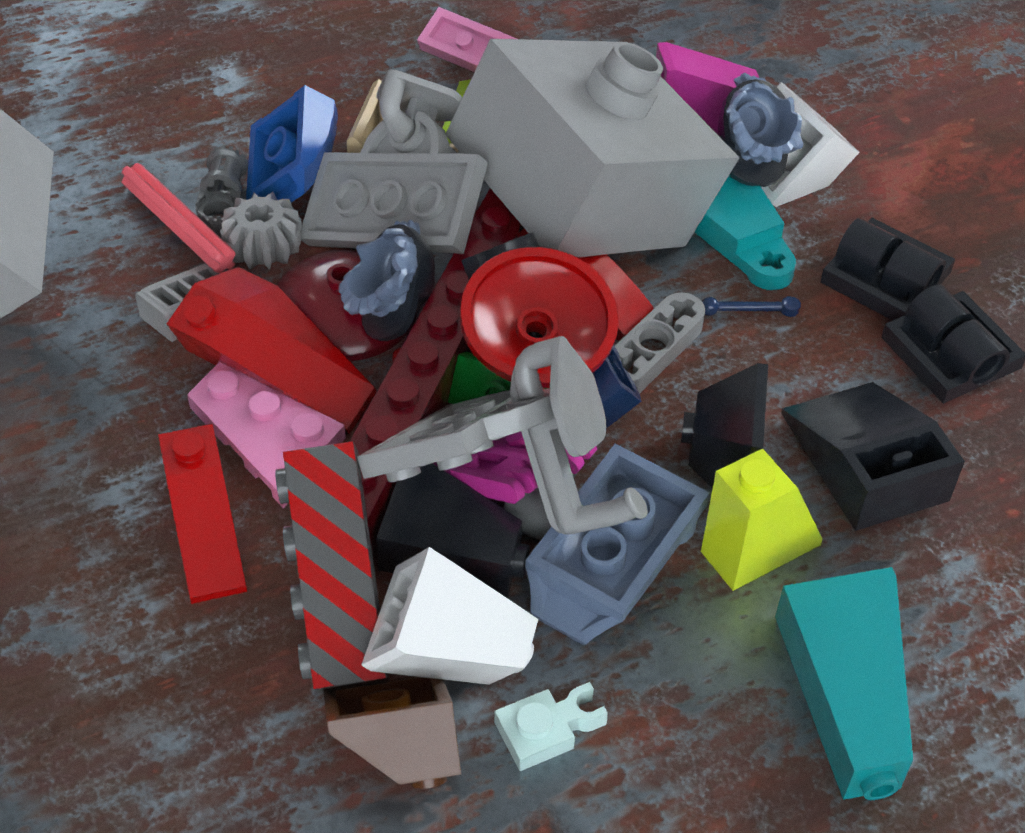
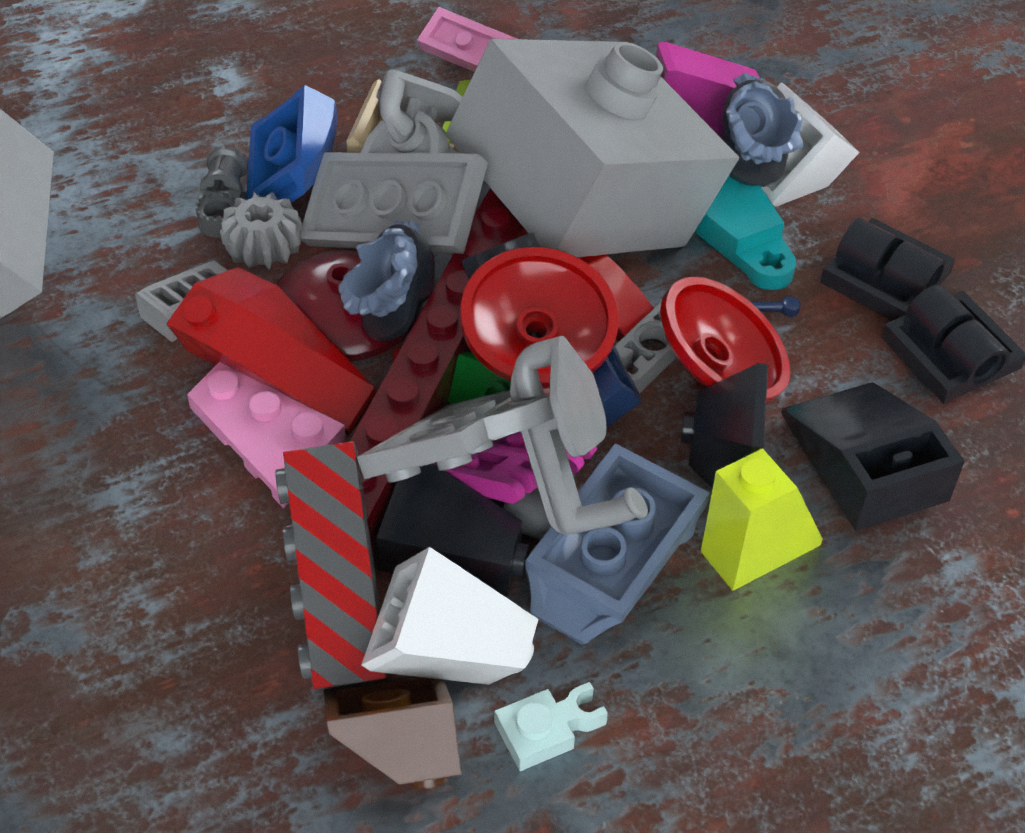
(178, 218): coral axle -> none
(202, 513): red slope -> none
(720, 334): none -> red dish
(853, 676): teal slope -> none

